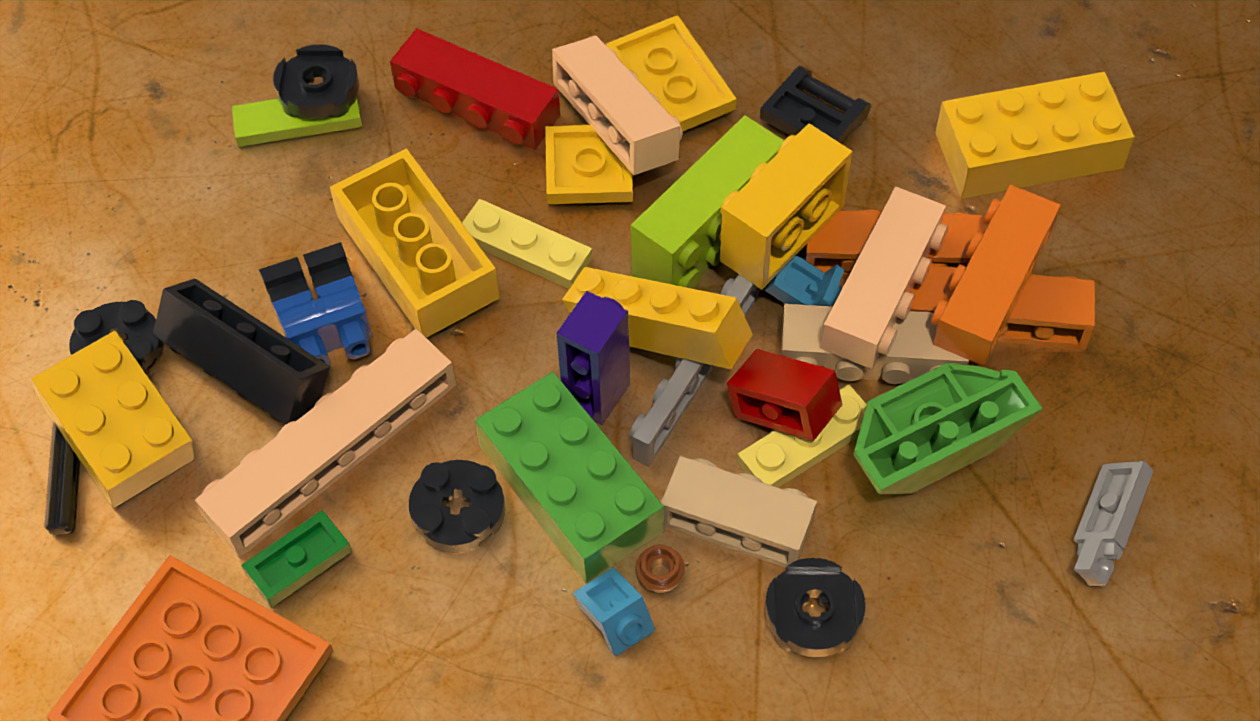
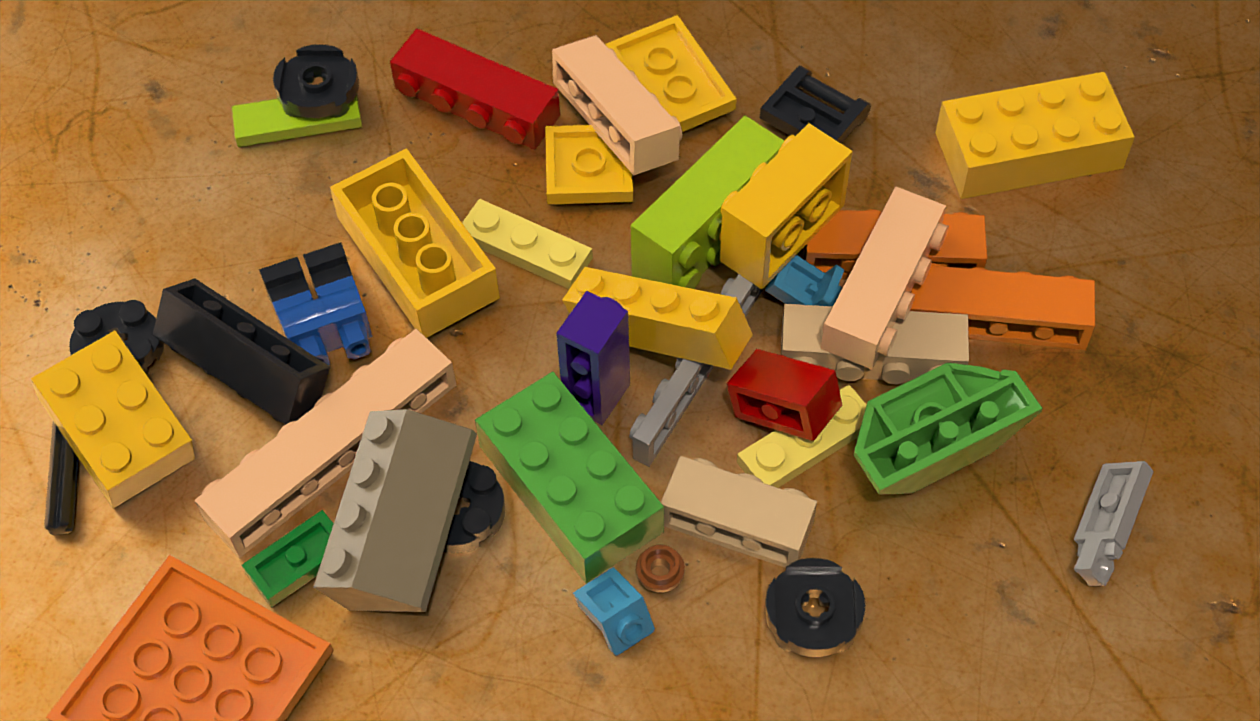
(395, 512): none -> dark tan slope
(995, 275): orange brick -> none

